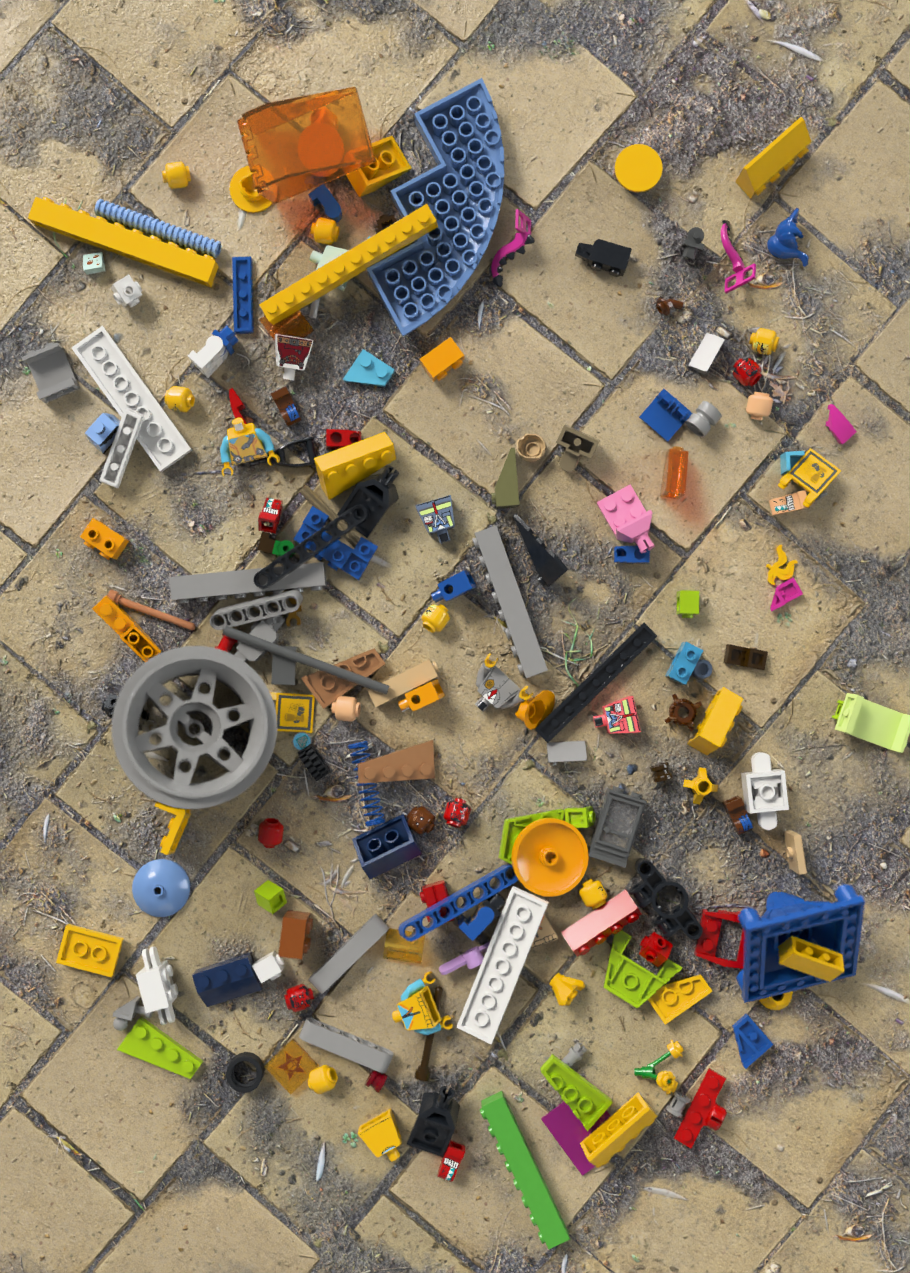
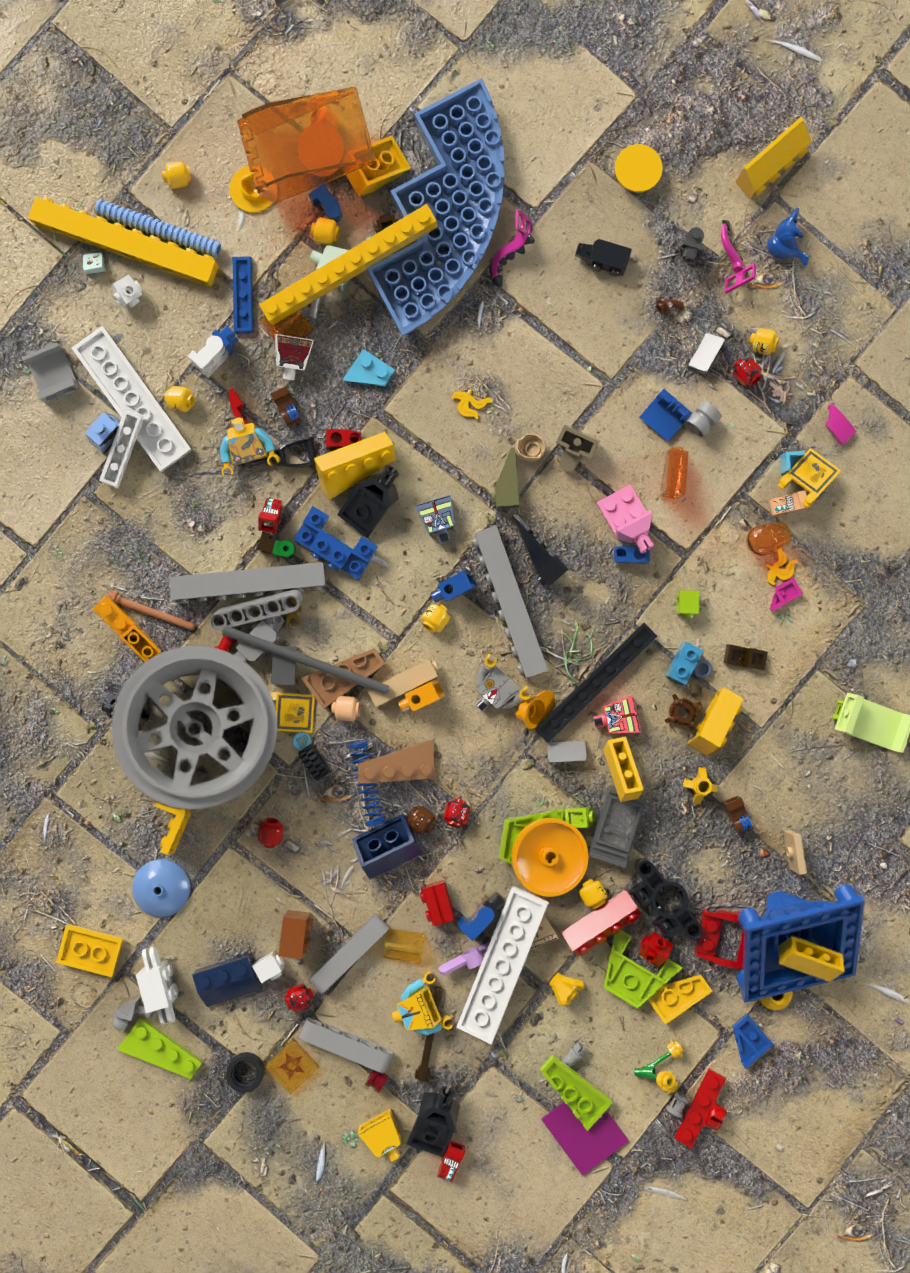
(104, 538): light orange brick -> none
(270, 896): lime panel -> none
(301, 547): black beam -> none
(309, 494): dark tan axle -> none
(322, 1079): yellow head -> none
(442, 359): light orange brick -> none
(450, 903): blue beam -> none
(465, 399): none -> yellow piece
(525, 1170): bright green brick -> none
(618, 1130): yellow slope -> none
(623, 769): none -> yellow brick
(661, 772): dark brown wheel -> none
(759, 405): light nougat head -> none
(764, 790): white brick -> none
(768, 538): none -> clear orange helmet

